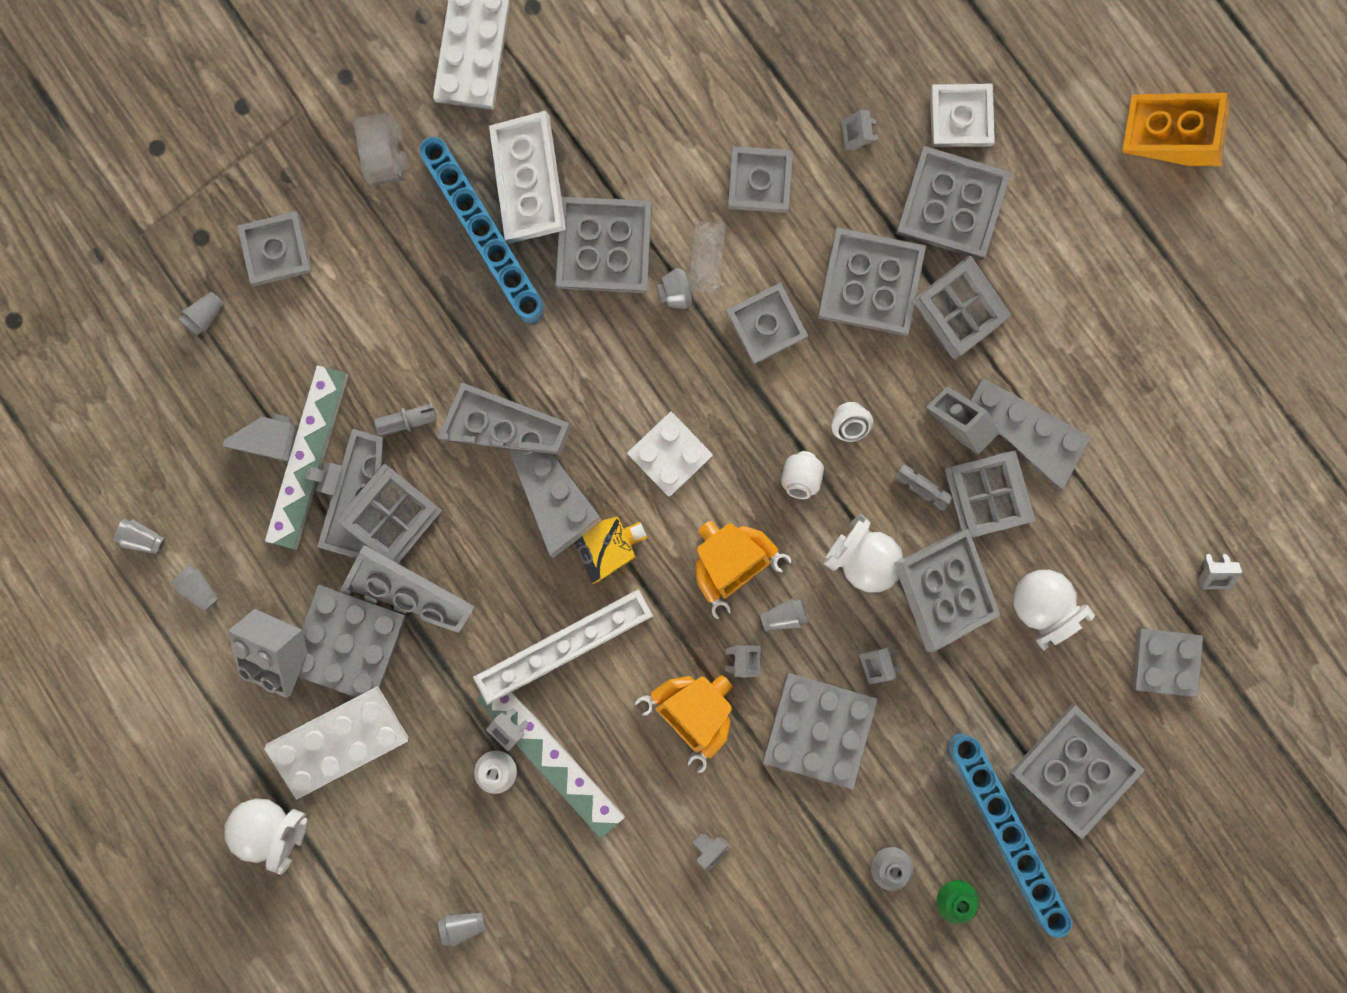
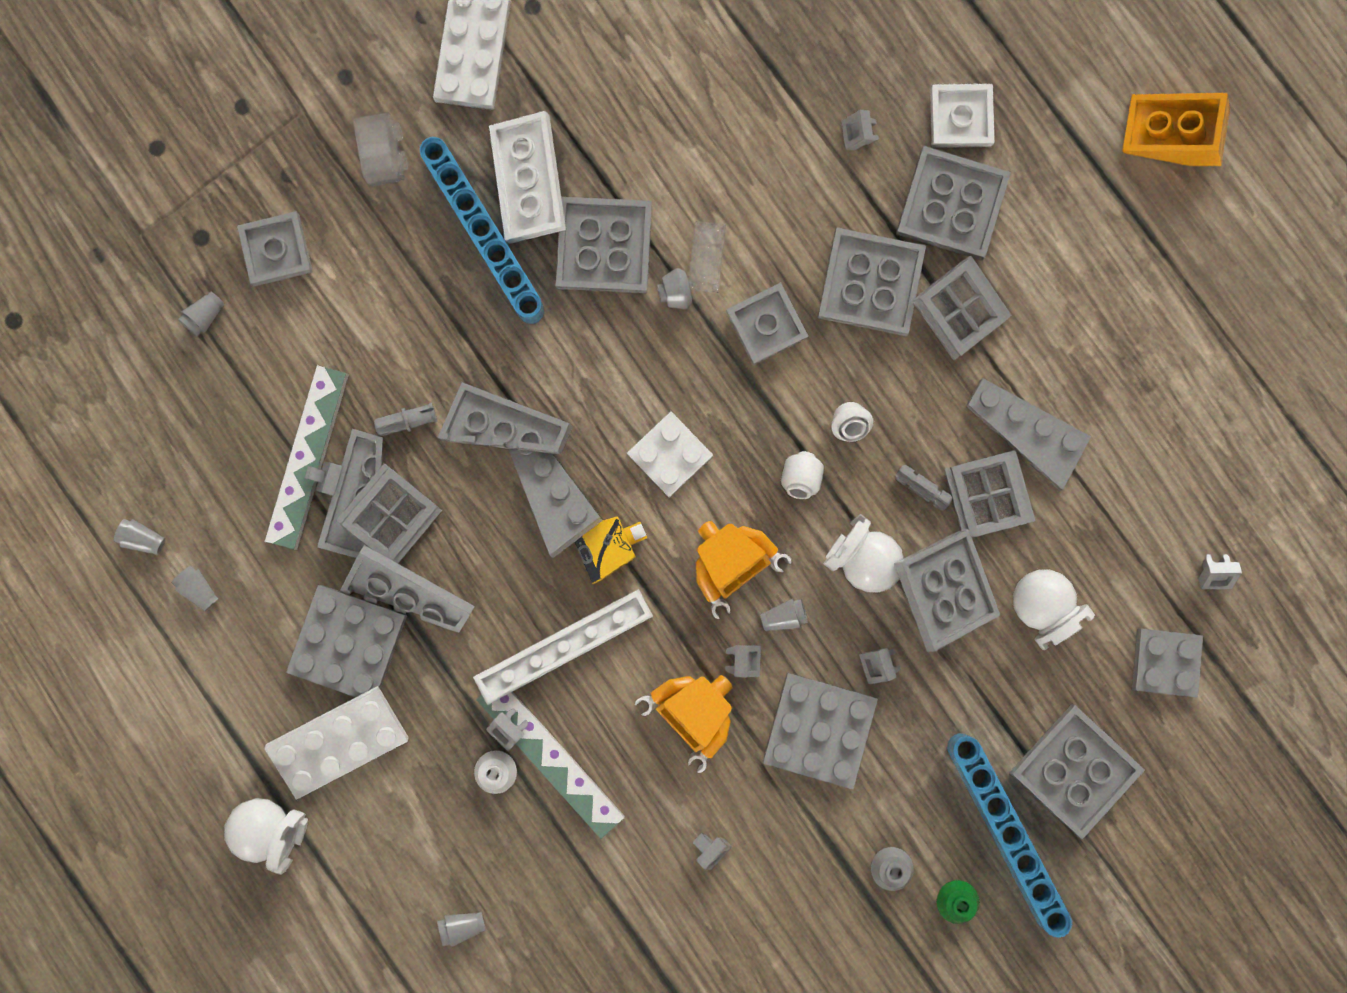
(265, 437): light grey slope -> none
(268, 652): light grey slope -> none
(760, 179): light grey plate -> none
(963, 419): light grey slope -> none

